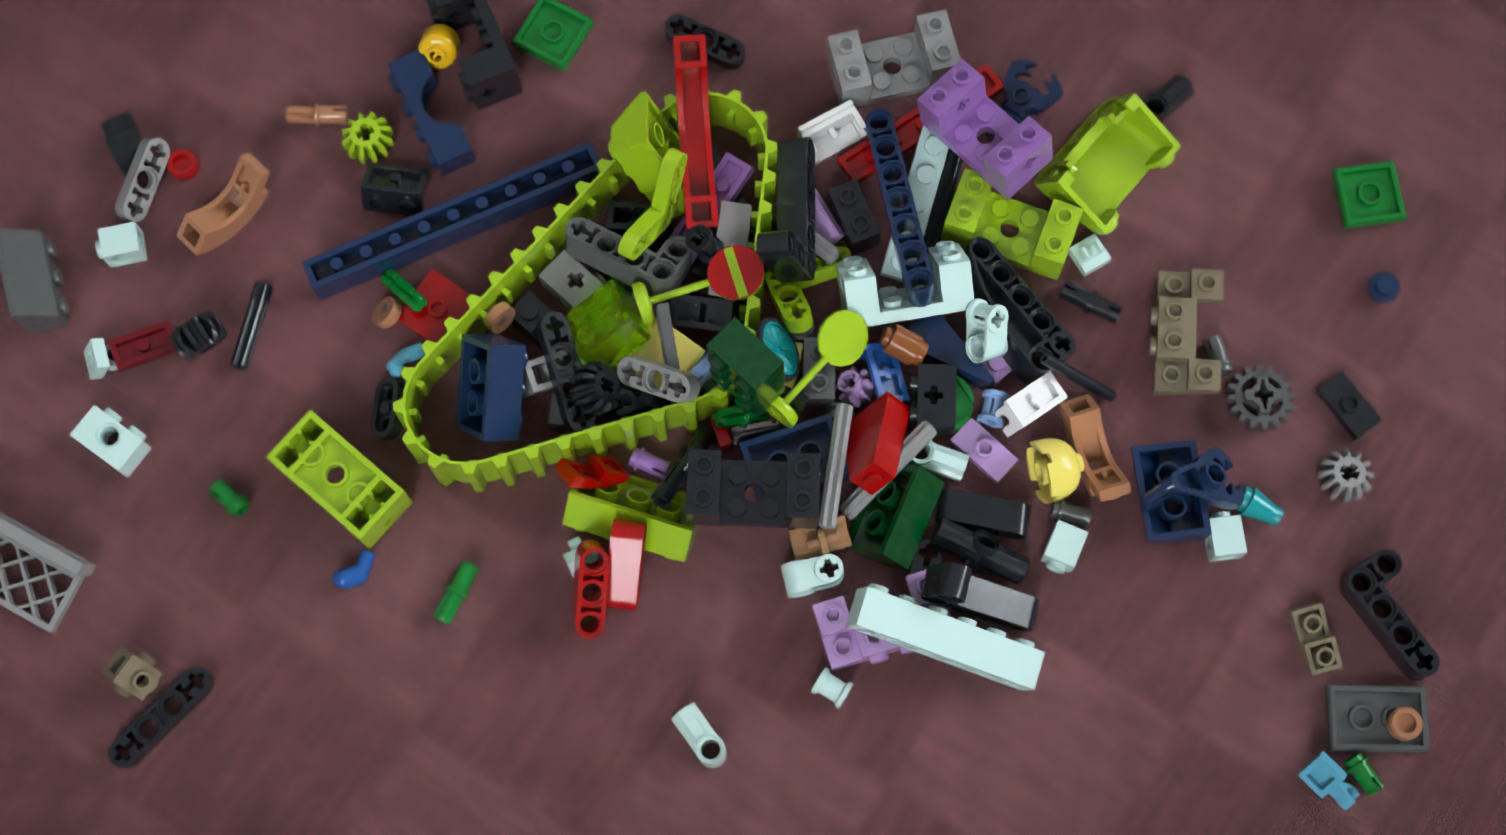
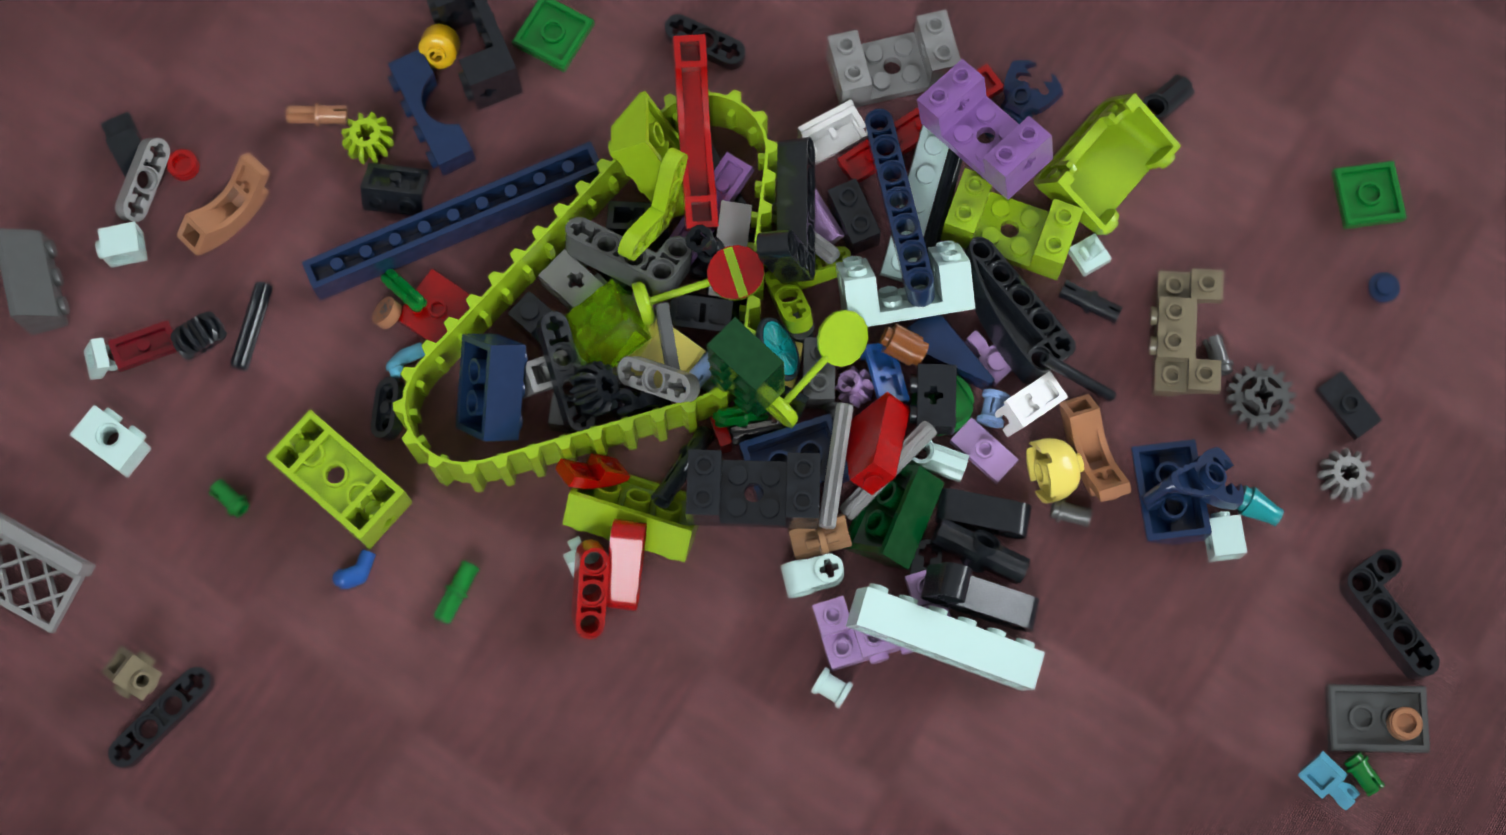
(499, 317): nougat tile -> none
(649, 463): medium lavender pin -> none
(698, 734): light aqua piece -> none
(986, 334): light aqua piece -> none
(1064, 547): light aqua brick -> none
(1314, 638): dark tan slope -> none

